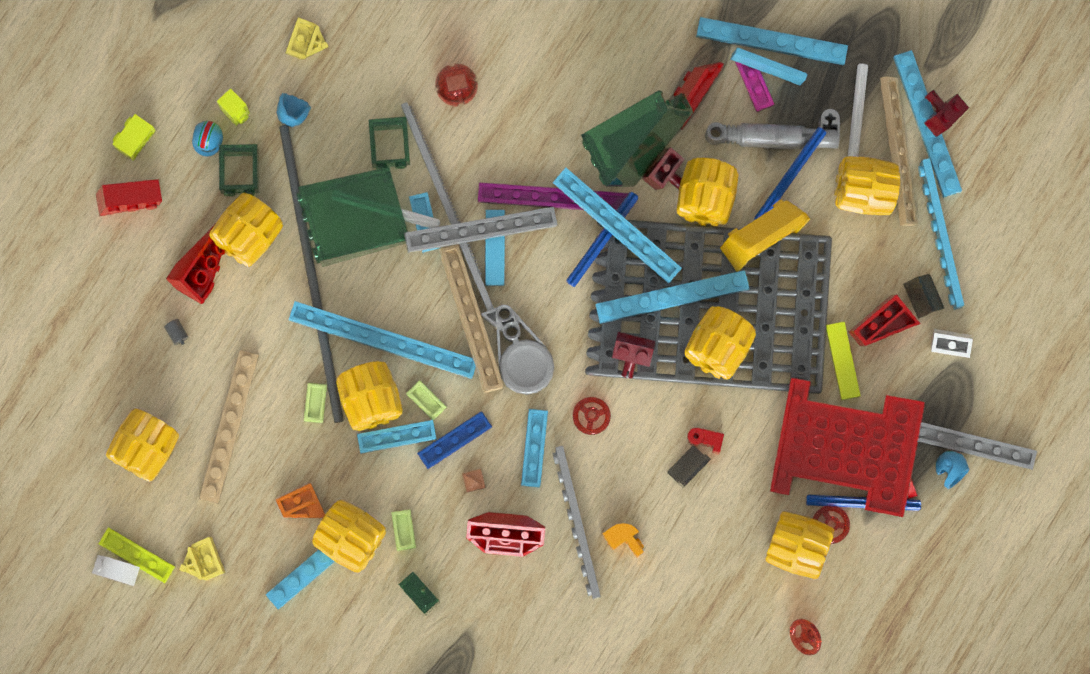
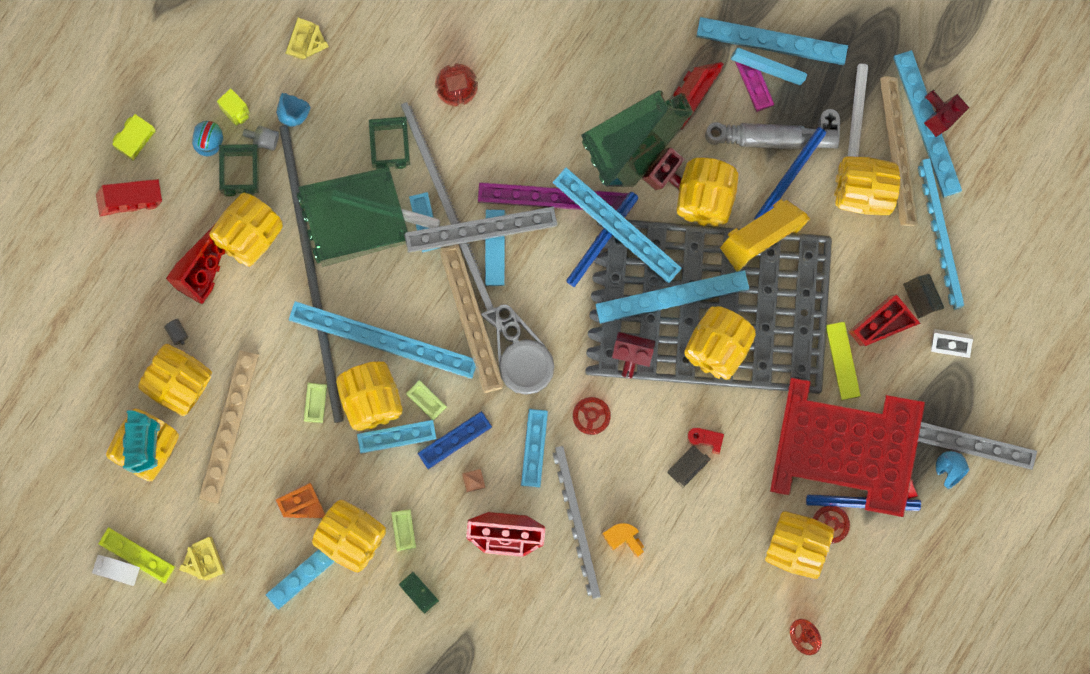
(140, 442): none -> teal piece
(175, 379): none -> yellow wheel
(263, 137): none -> light grey piece

